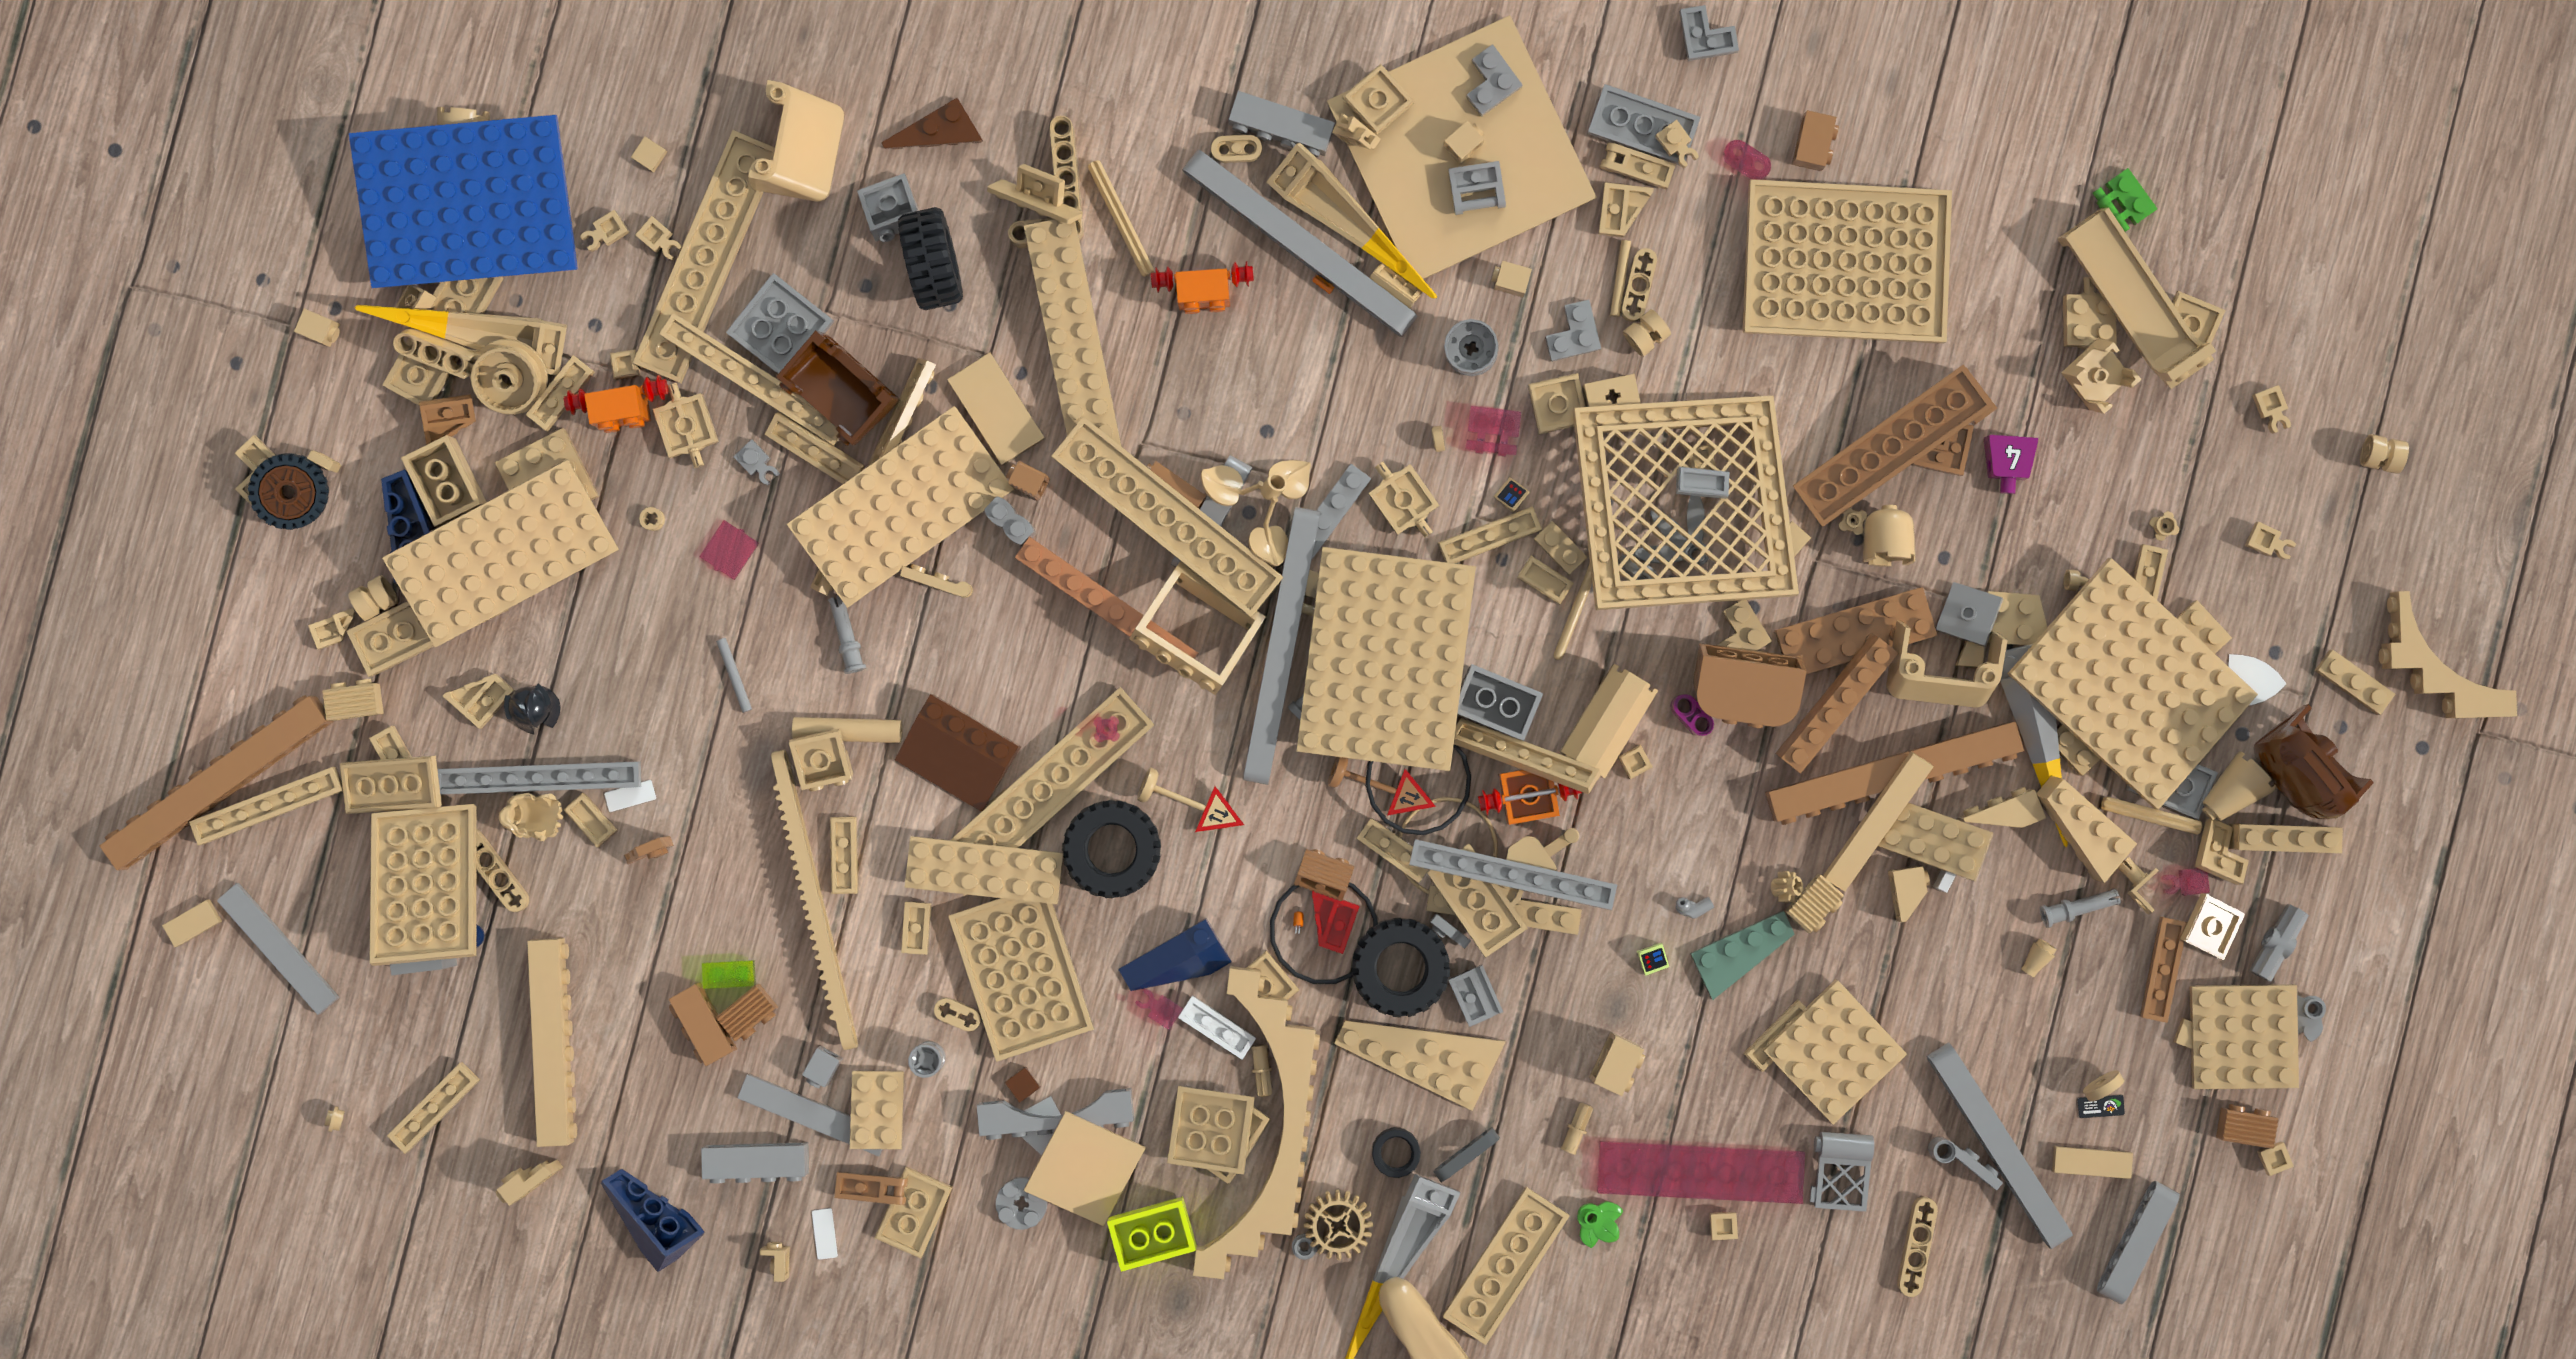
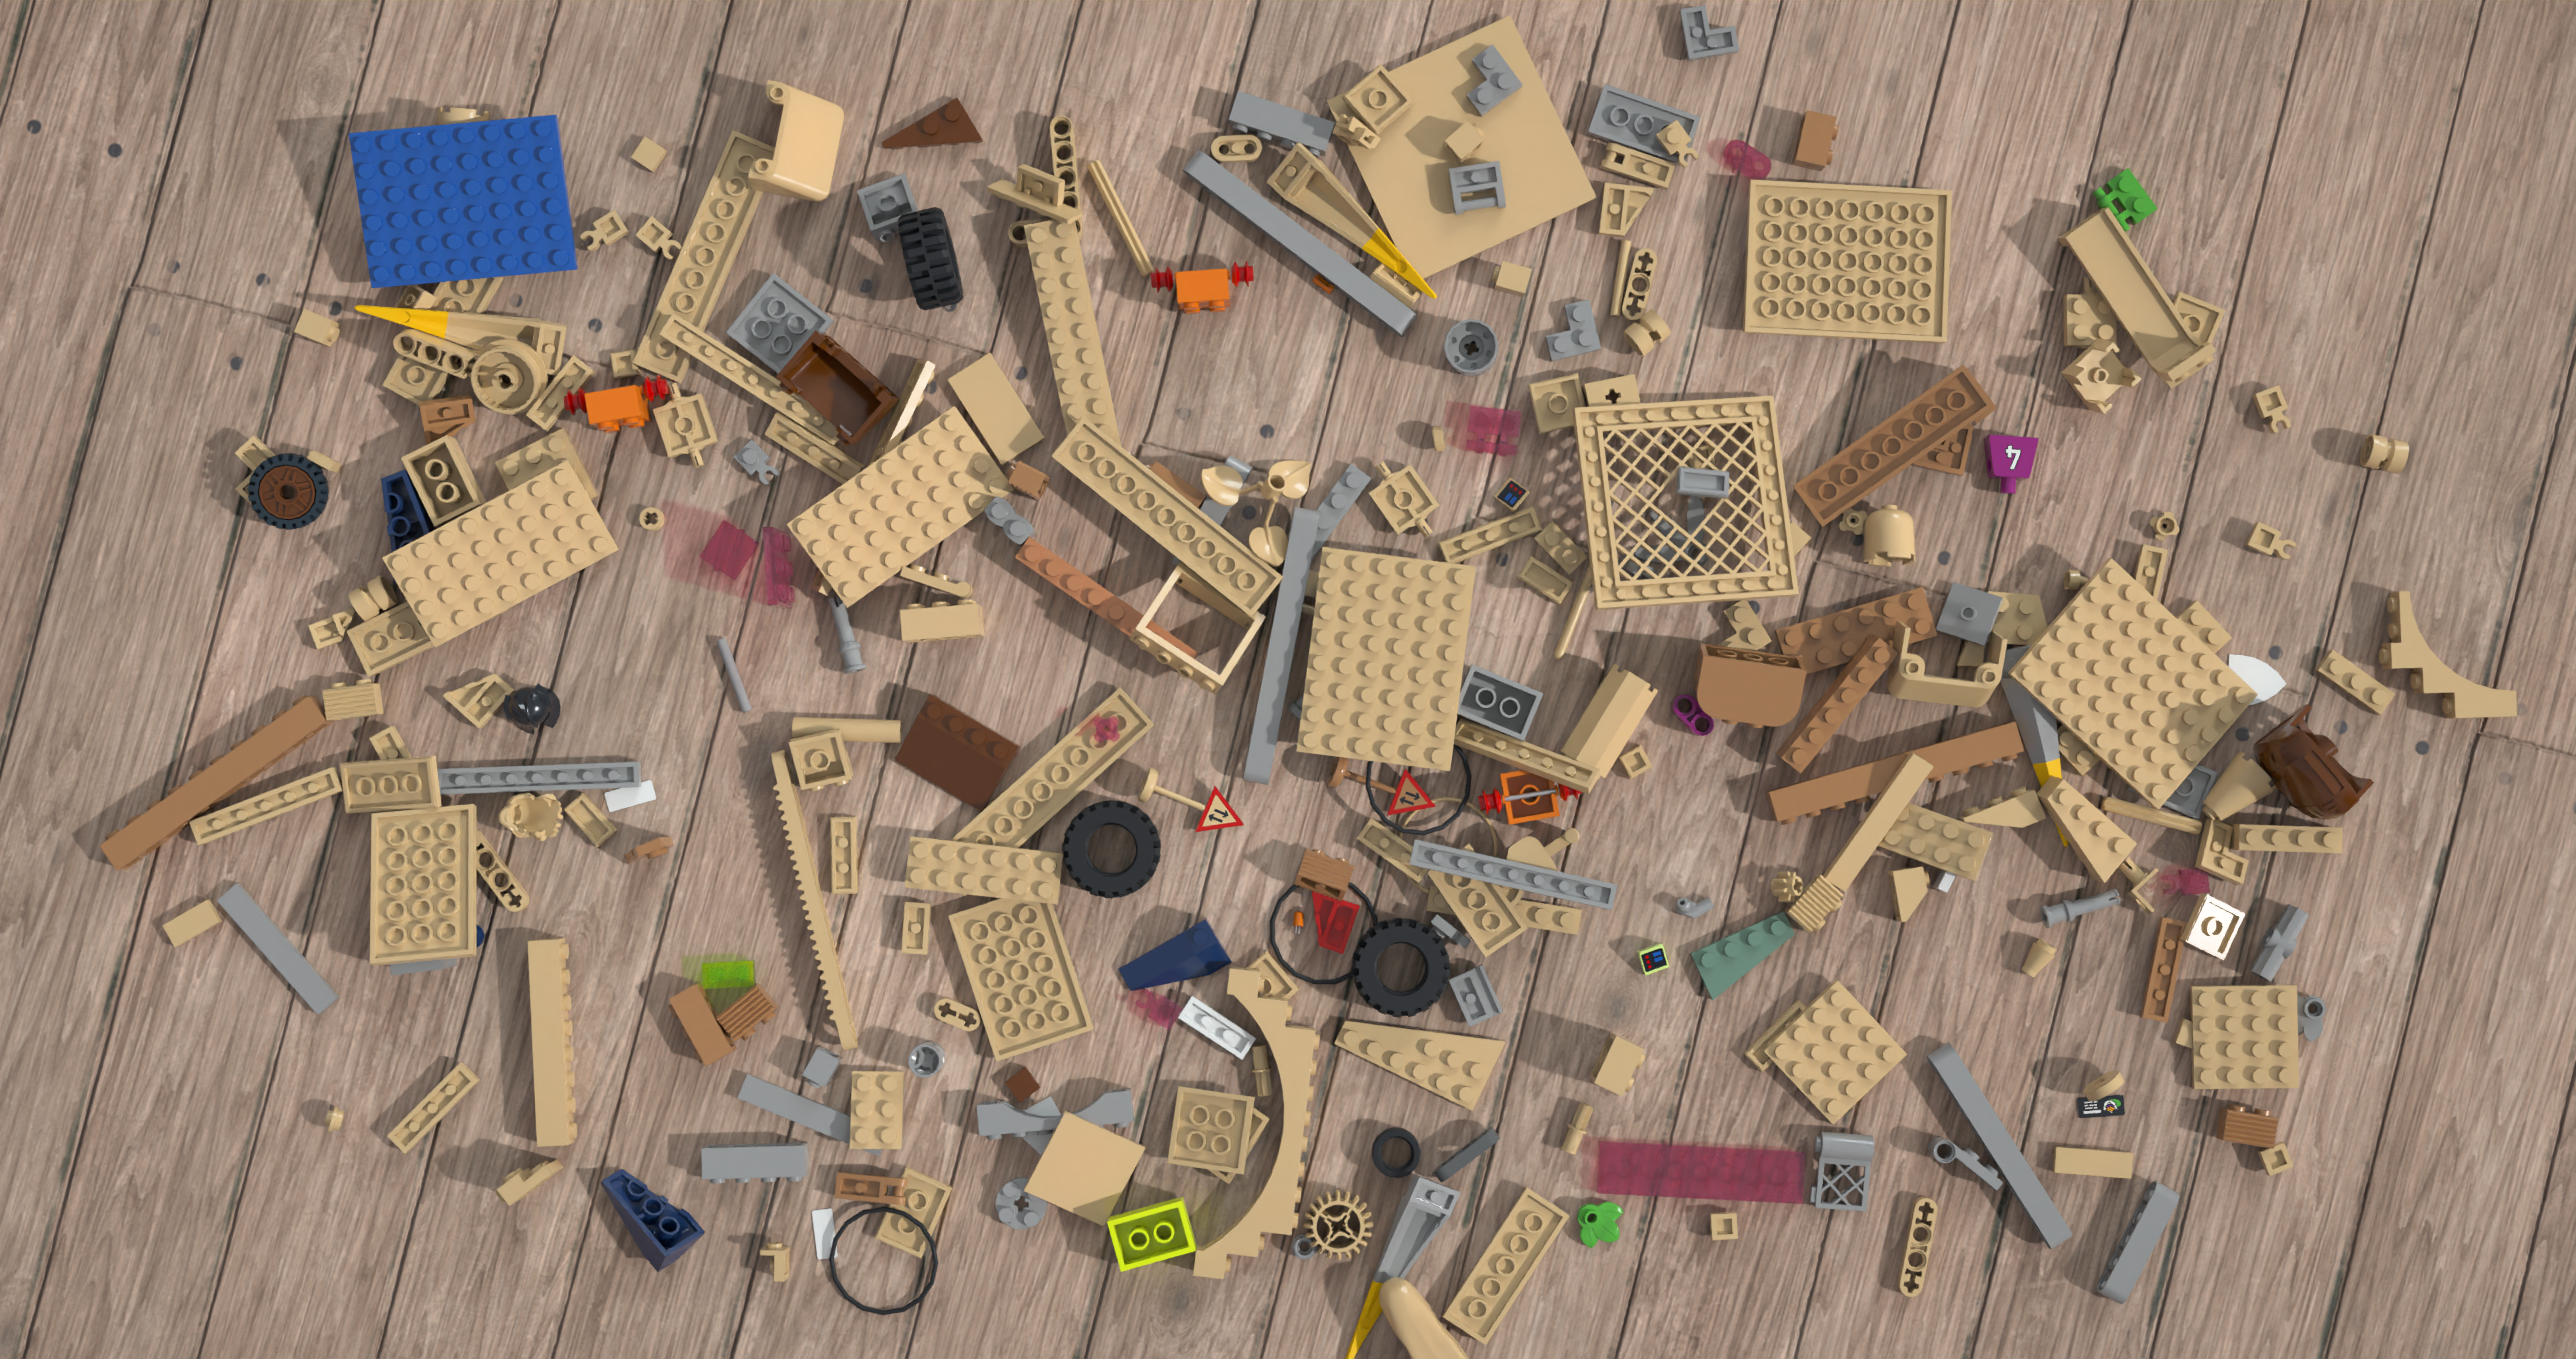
(778, 568): none -> clear pink plate
(852, 1300): none -> black piece
(942, 621): none -> tan brick

